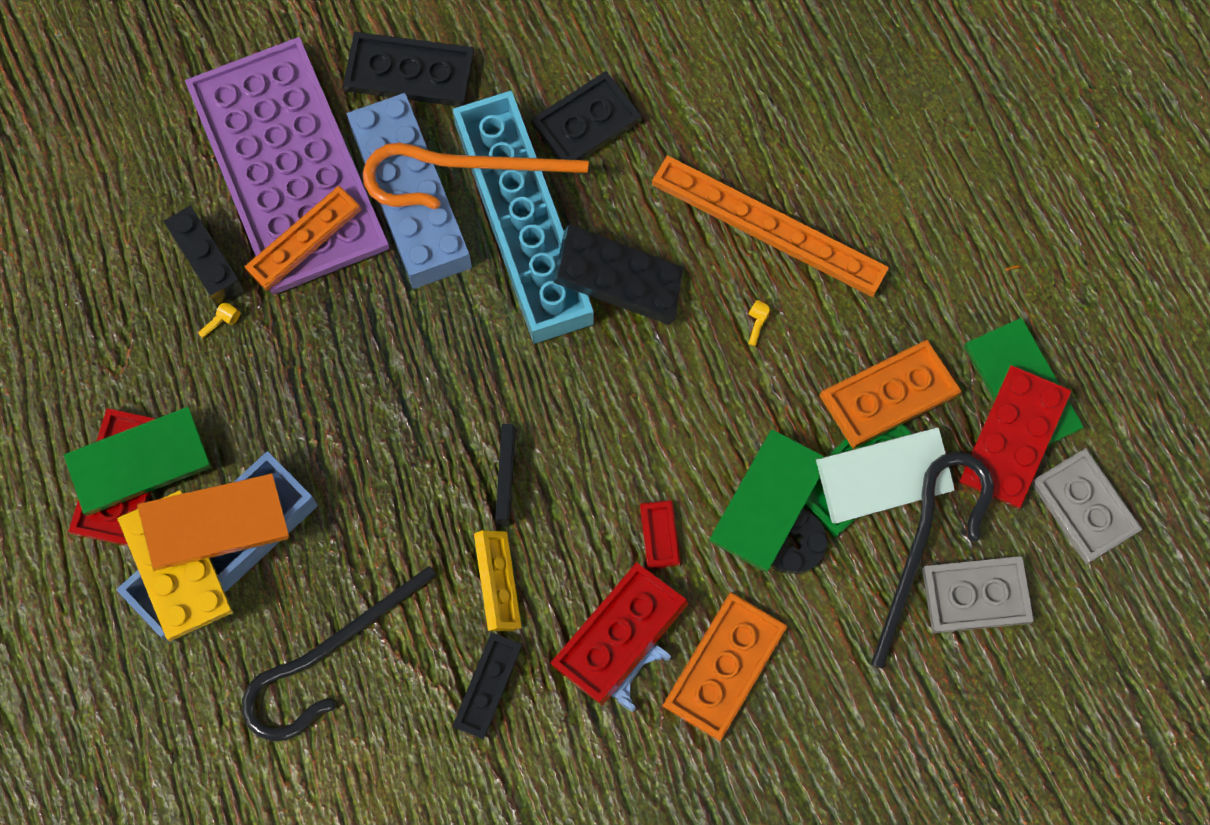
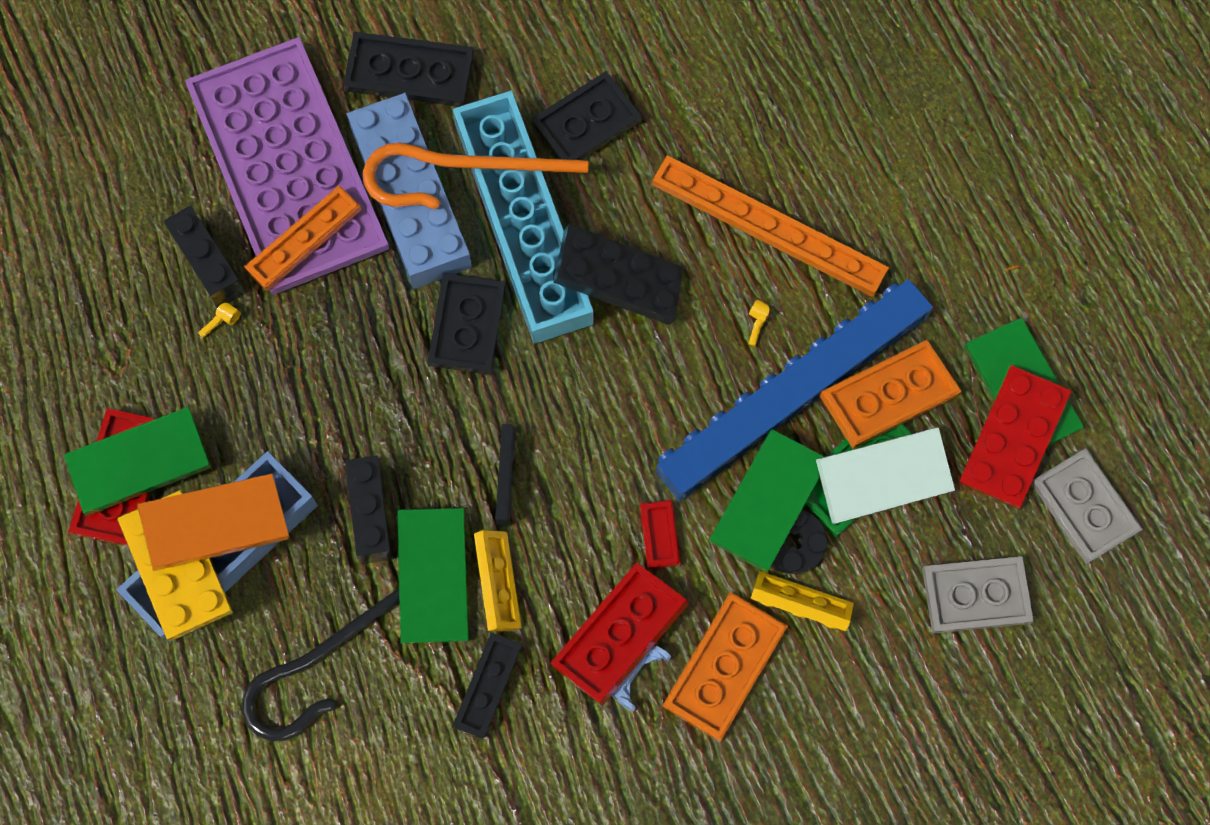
(368, 510): none -> black arch
(432, 576): none -> green tile
(466, 324): none -> black plate
(792, 390): none -> blue brick
(802, 601): none -> yellow plate
(922, 535): black piece -> none

